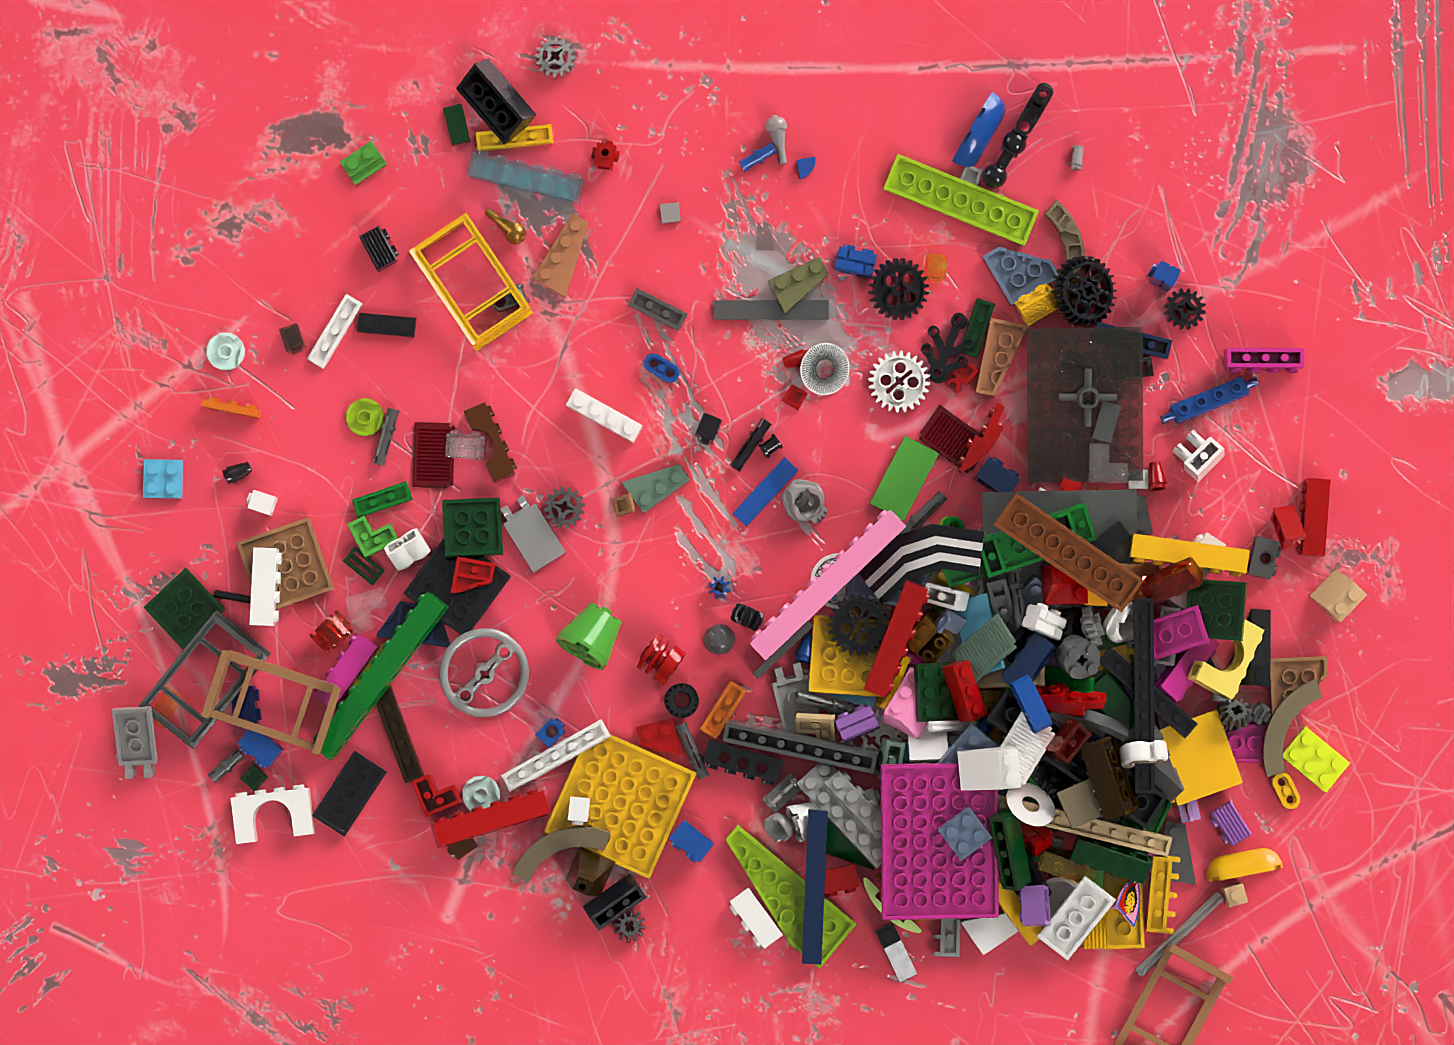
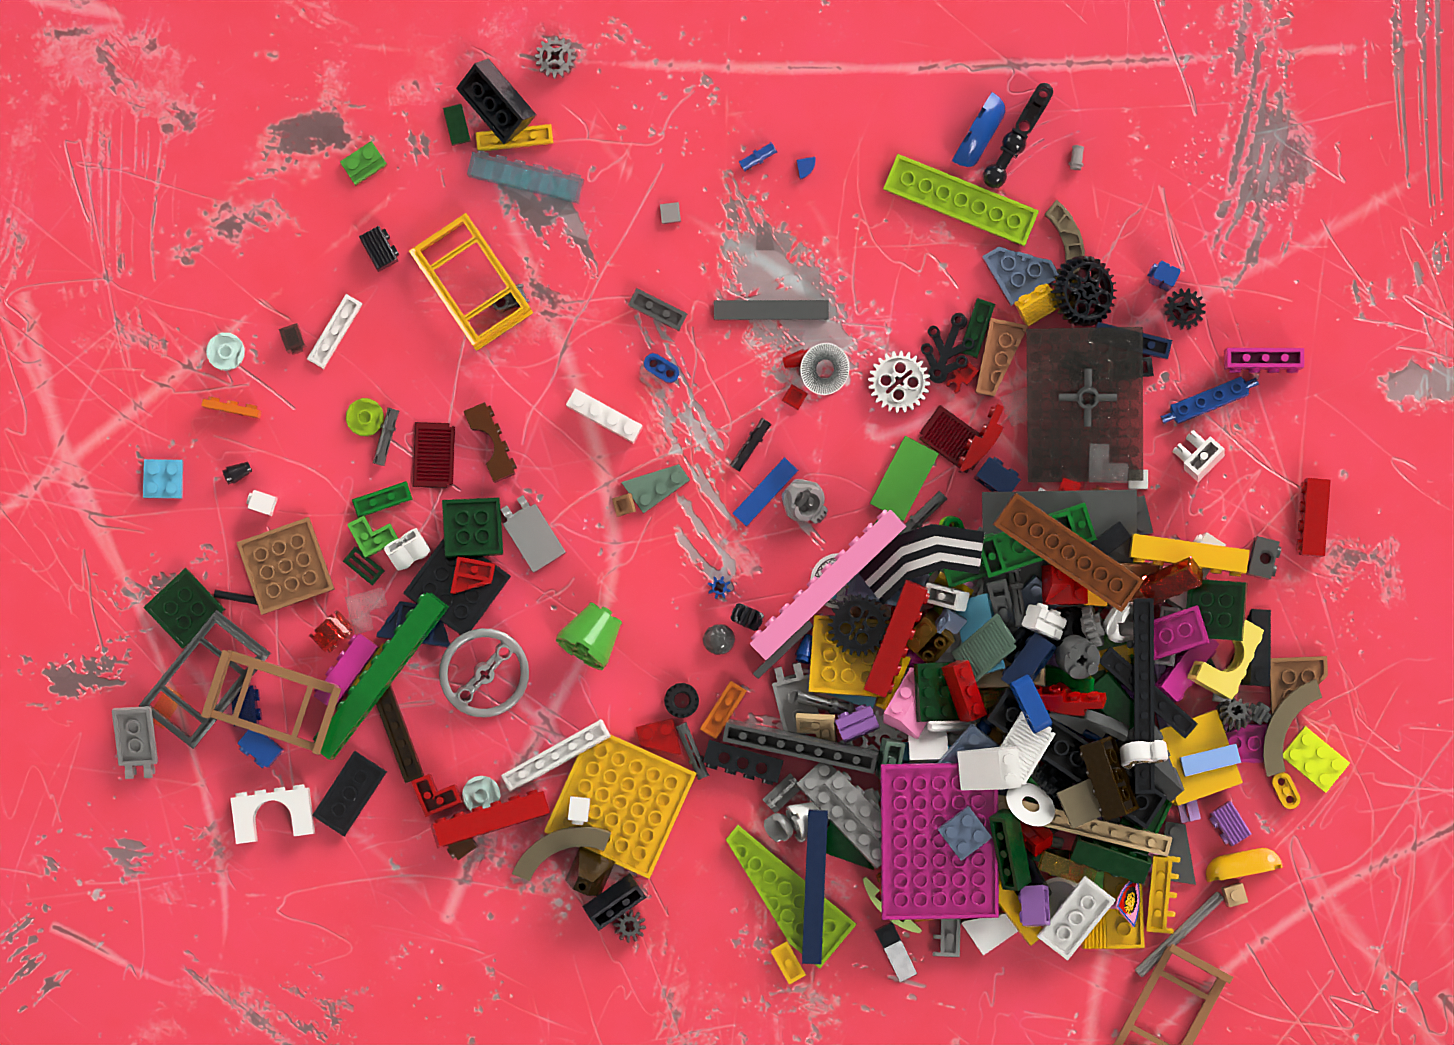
(225, 765): dark grey pin -> none
(254, 777): dark green tile -> none
(264, 586): white brick -> none
(386, 325): black plate -> none
(464, 446): clear brick -> none
(514, 232): pearl gold piece -> none
(542, 734): blue brick -> none
(559, 264): nougat wing -> none
(566, 499): dark grey gear -> none
(605, 162): red brick -> none
(661, 659): red wheel -> none
(691, 841): blue brick -> none
(708, 429): black brick -> none
(755, 918): white brick -> none
(770, 446): black bush -> none
(776, 128): light grey piece -> none
(788, 962): none -> yellow plate
(796, 283): olive wing -> none
(841, 879): red brick -> none
(855, 262): blue brick -> none
(882, 291): black gear -> none
(936, 267): brick -> none
(971, 175): light grey tile -> none
(1068, 741): clear red brick -> none
(1106, 421): dark grey tile -> none
(1156, 477): red cone -> none
(1210, 760): none -> light blue tile
(1288, 526): red hinge -> none
(1337, 595): tan slope -> none

